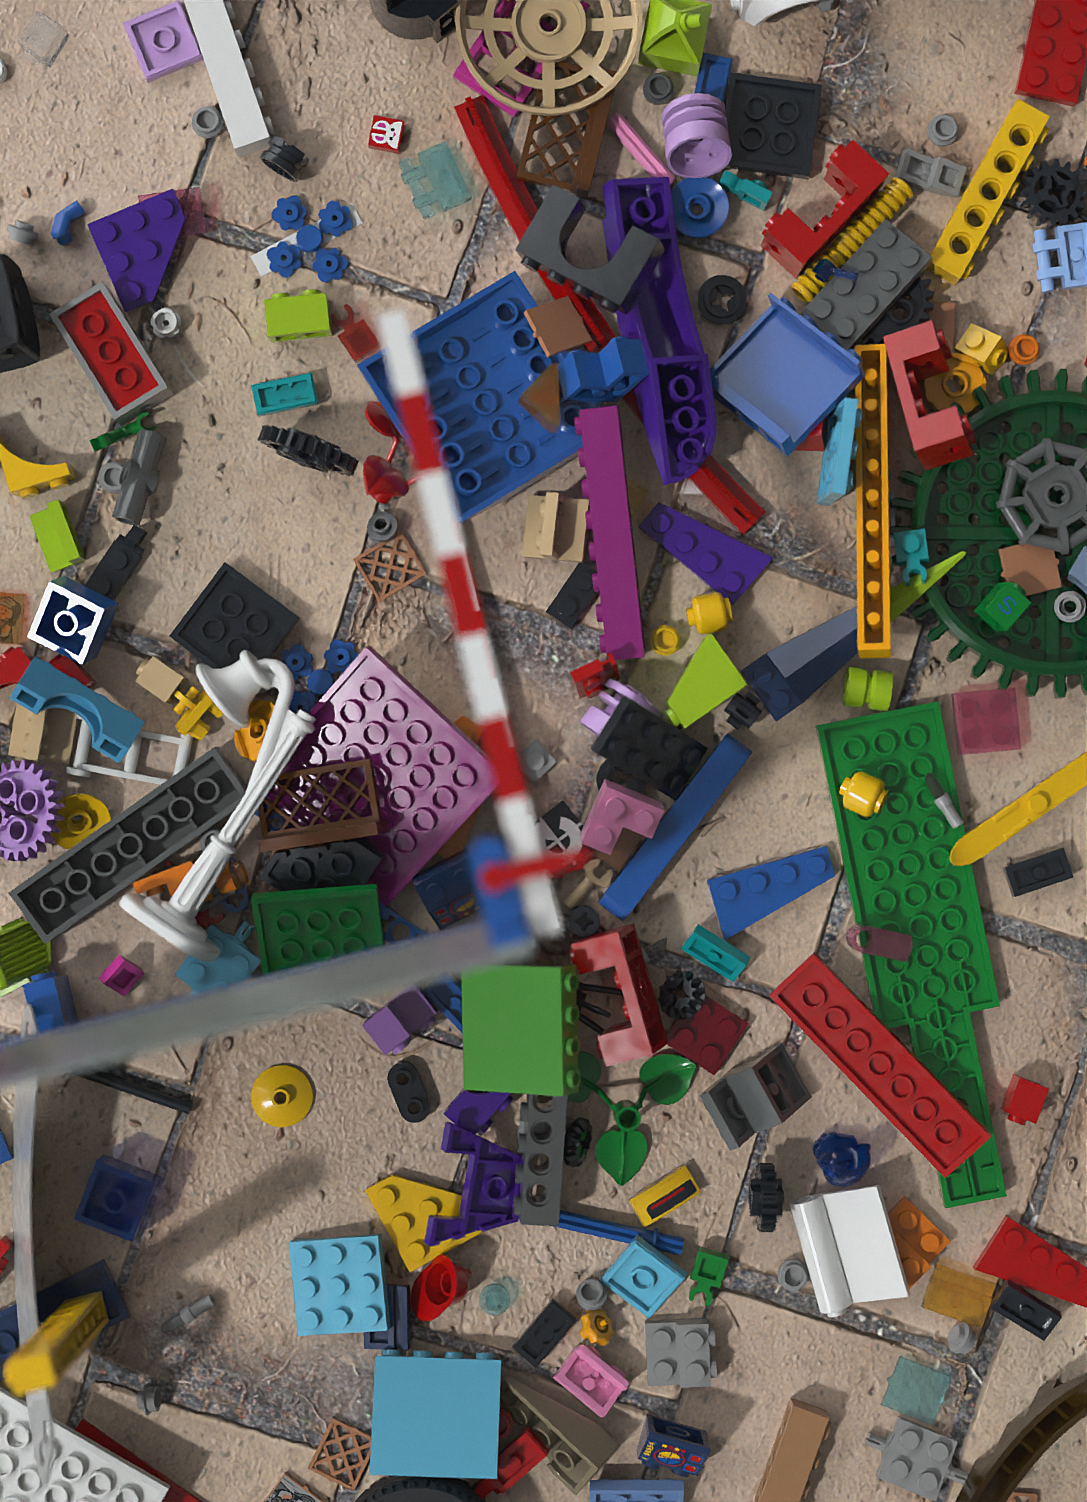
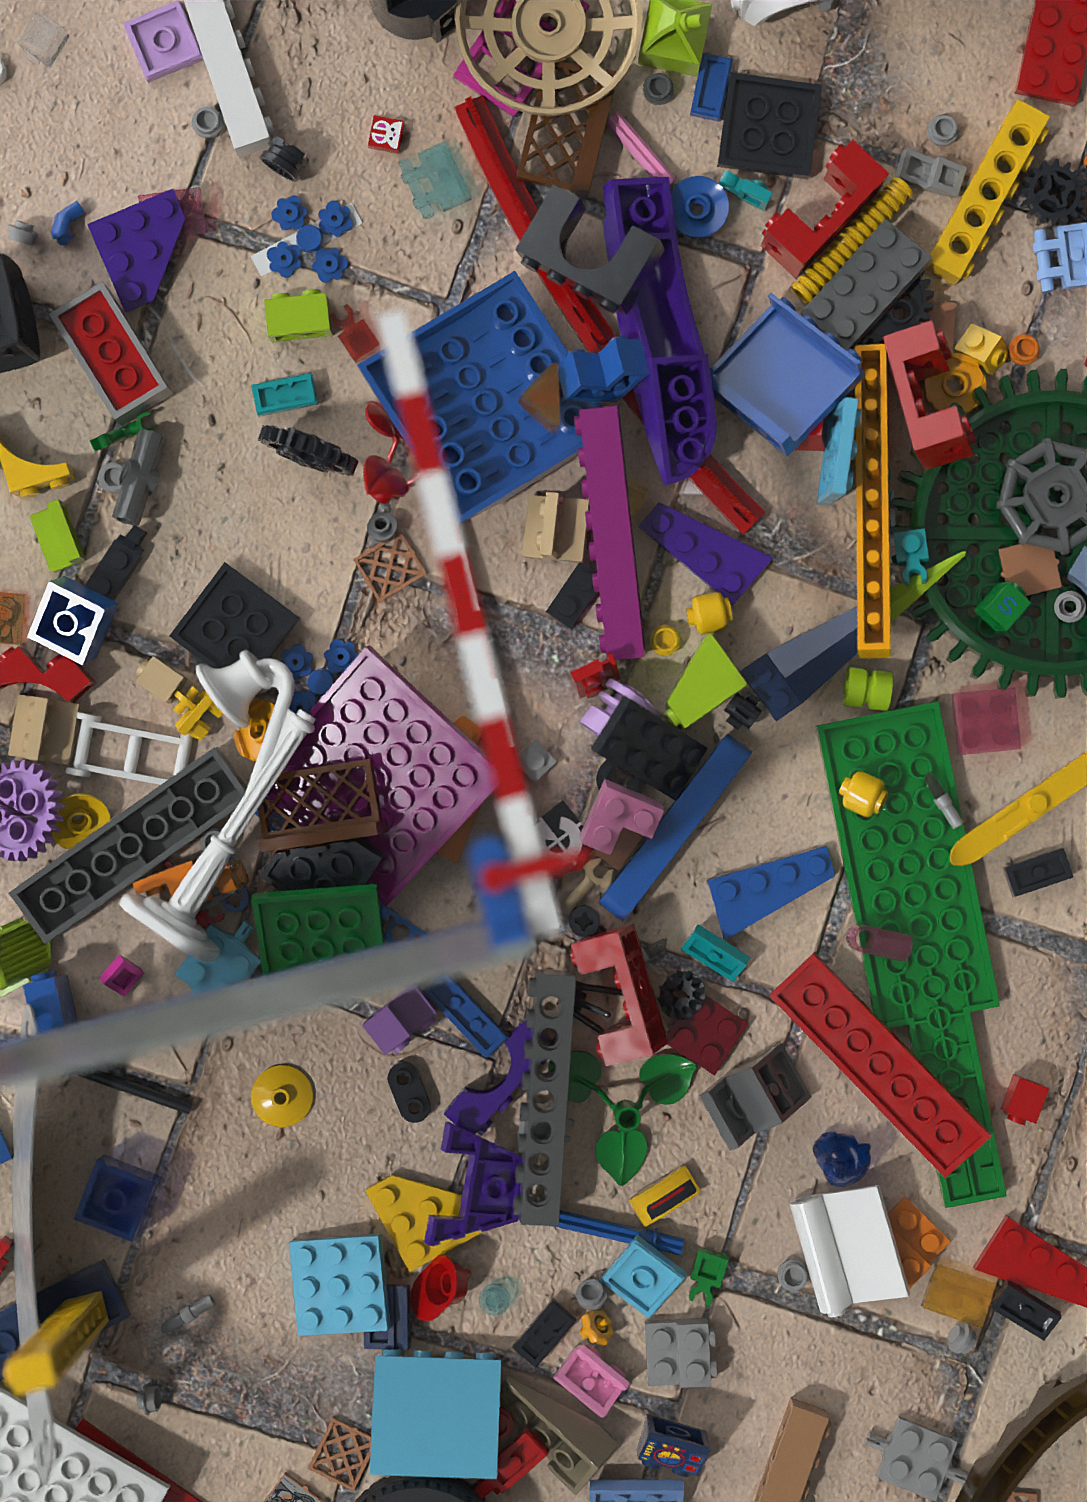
(47, 688): dark azure arch -> none
(158, 319): white plate -> none
(449, 889): dark blue slope -> none
(521, 1029): bright green panel -> none
(557, 326): nougat piece -> none
(577, 1142): black gear -> none
(696, 135): lavender wheel -> none
(727, 287): black gear -> none
(765, 1197): black gear -> none
(826, 268): clear blue hand -> none
(915, 1390): clear light blue piece -> none

